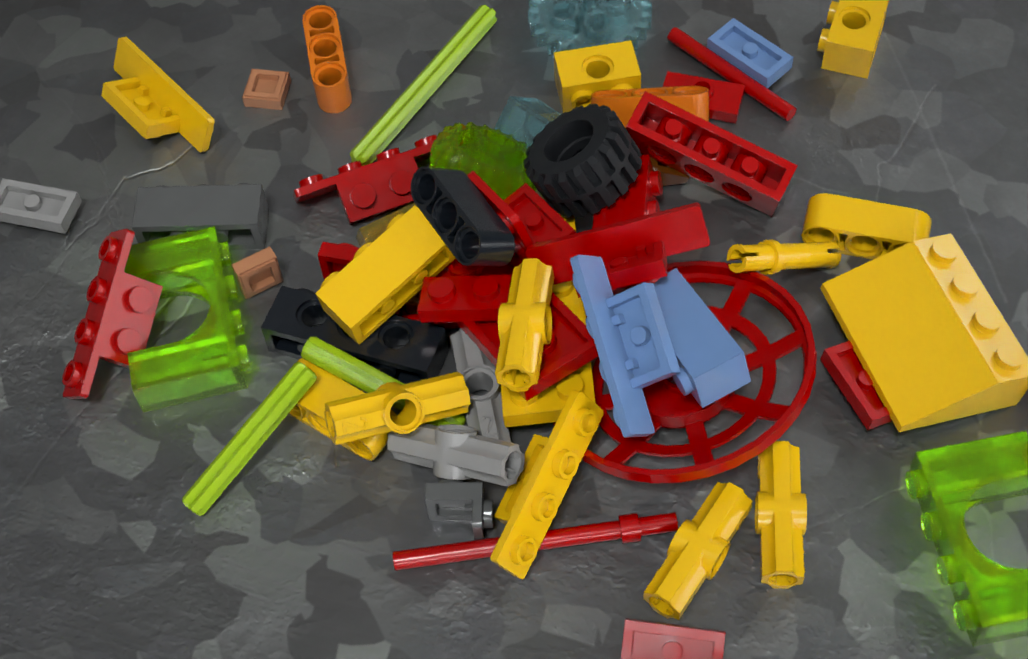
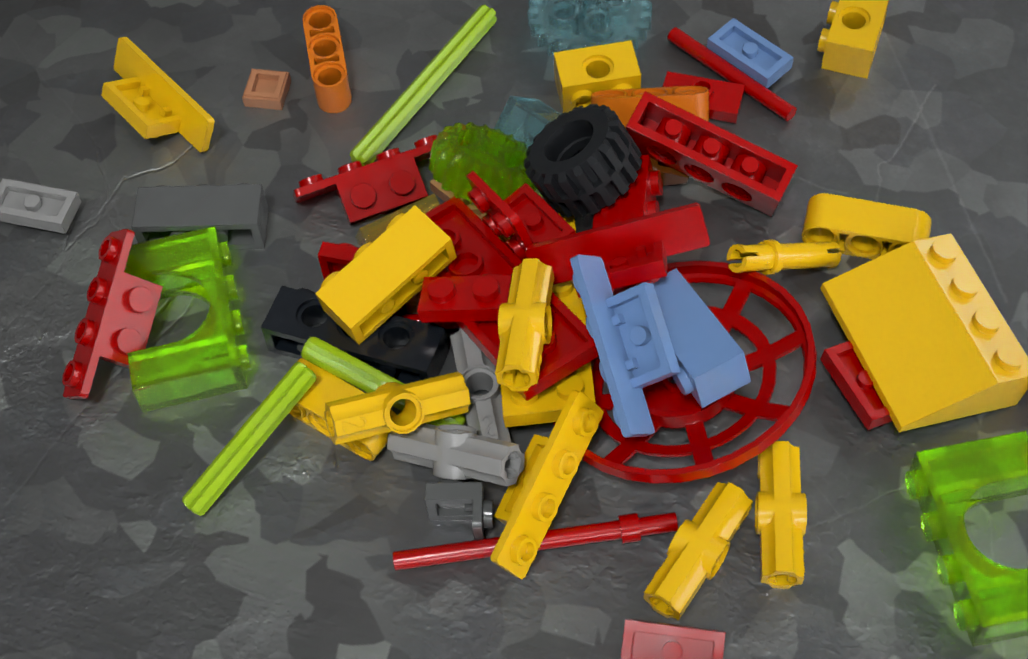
(257, 272): nougat tile -> none
(462, 217): black beam -> none

